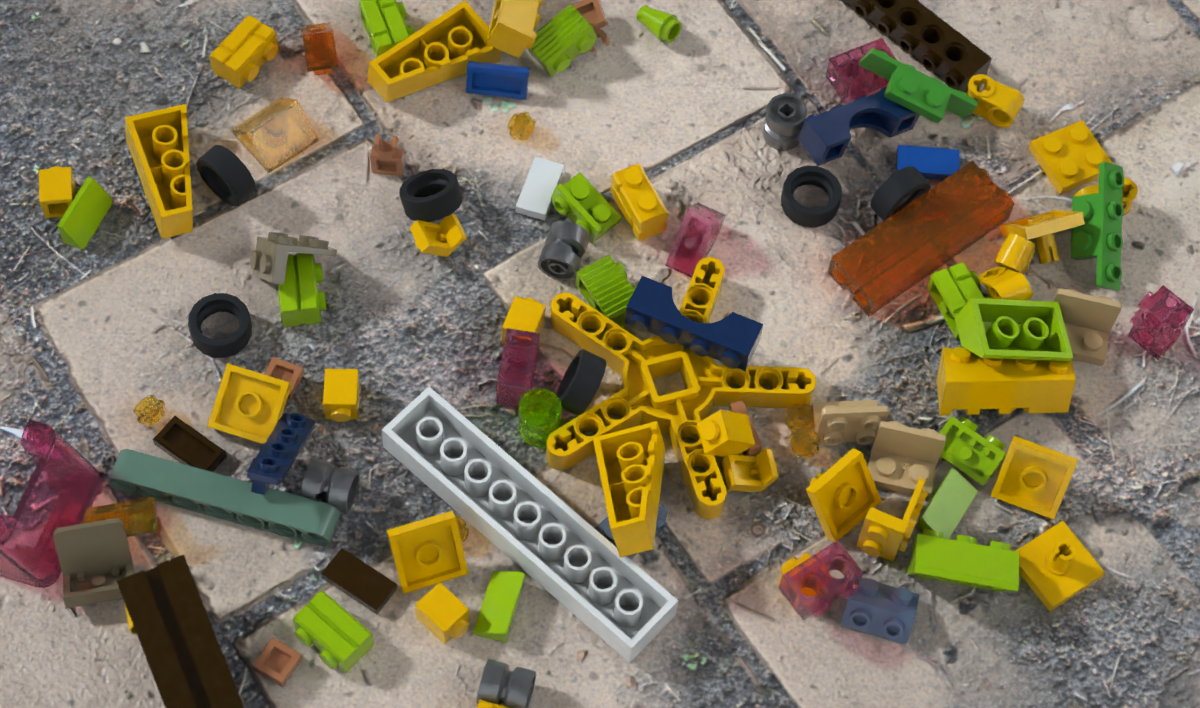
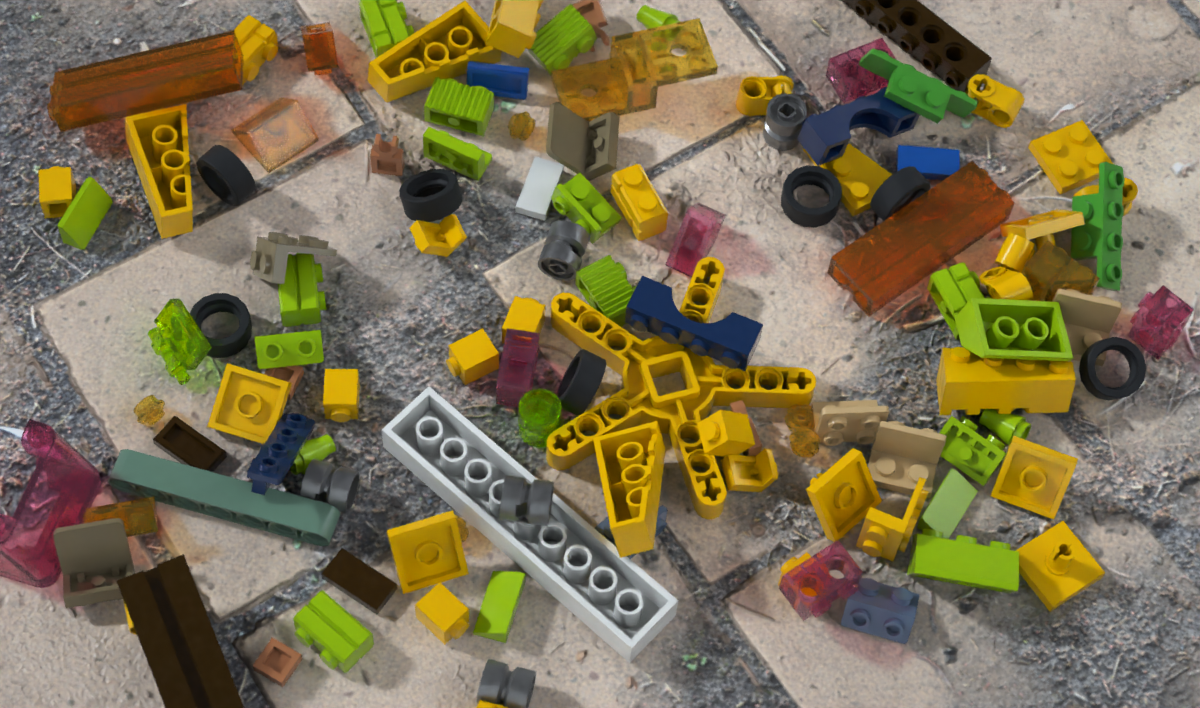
(146, 81): none -> clear orange brick
(178, 340): none -> clear neon green plate
(289, 349): none -> lime bracket
(314, 448): none -> lime cone
(455, 153): none -> lime bracket
(459, 106): none -> lime brick
(472, 357): none -> yellow brick
(526, 500): none -> flat silver wheel
(582, 144): none -> dark tan bracket
(635, 70): none -> clear yellow bracket
(762, 90): none -> yellow piece
(857, 176): none -> yellow wing
(1005, 425): none -> lime cone
(1055, 270): none -> clear yellow slope
(1132, 355): none -> black tyre

